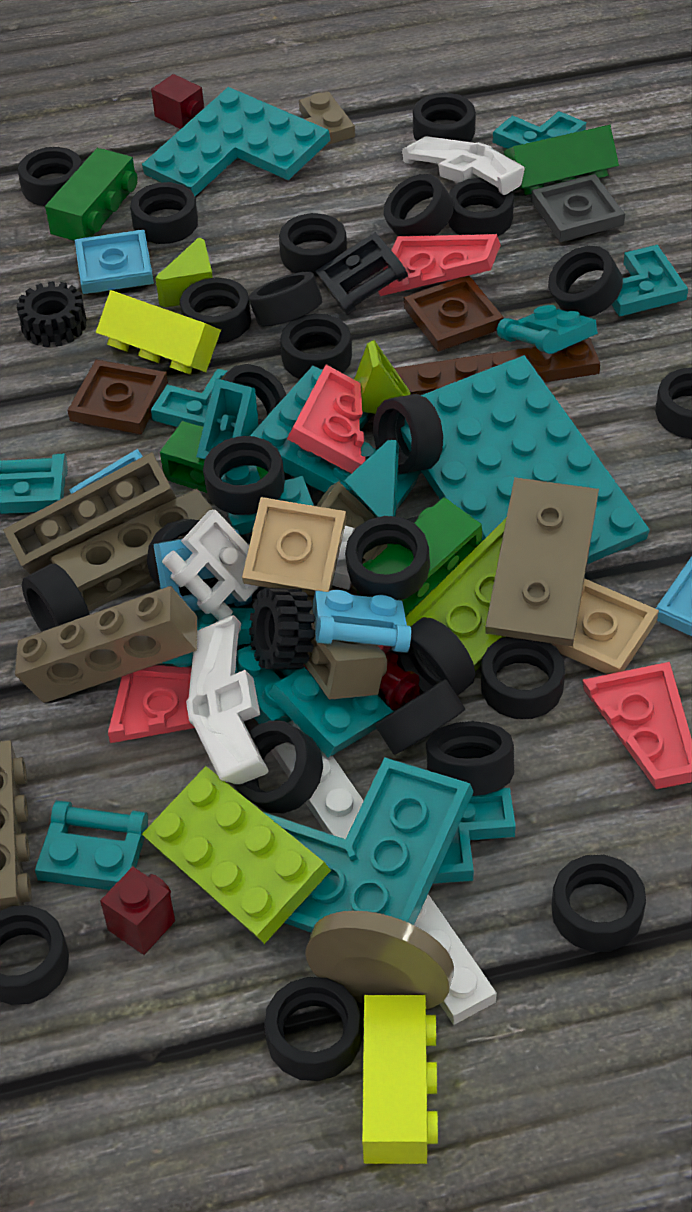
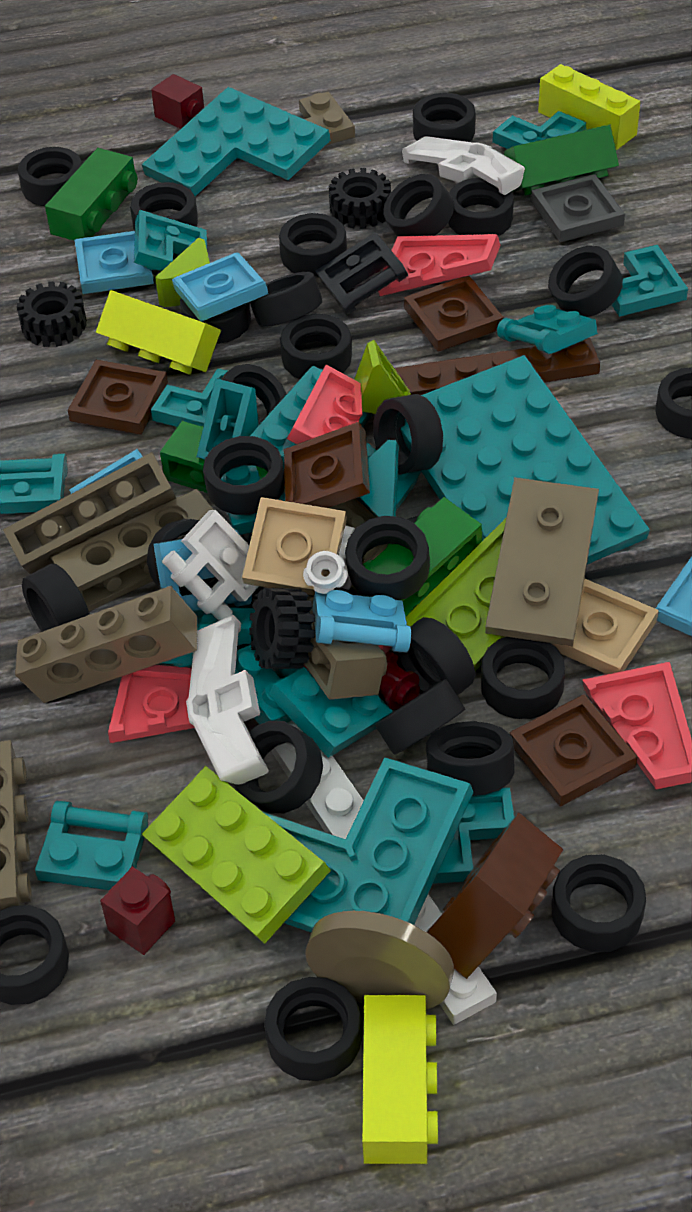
(161, 237): none -> teal plate
(219, 286): none -> medium azure plate
(325, 561): none -> white plate
(328, 468): none -> reddish brown plate
(359, 197): none -> black tyre
(498, 894): none -> reddish brown wedge
(572, 750): none -> reddish brown plate
(589, 101): none -> neon yellow brick

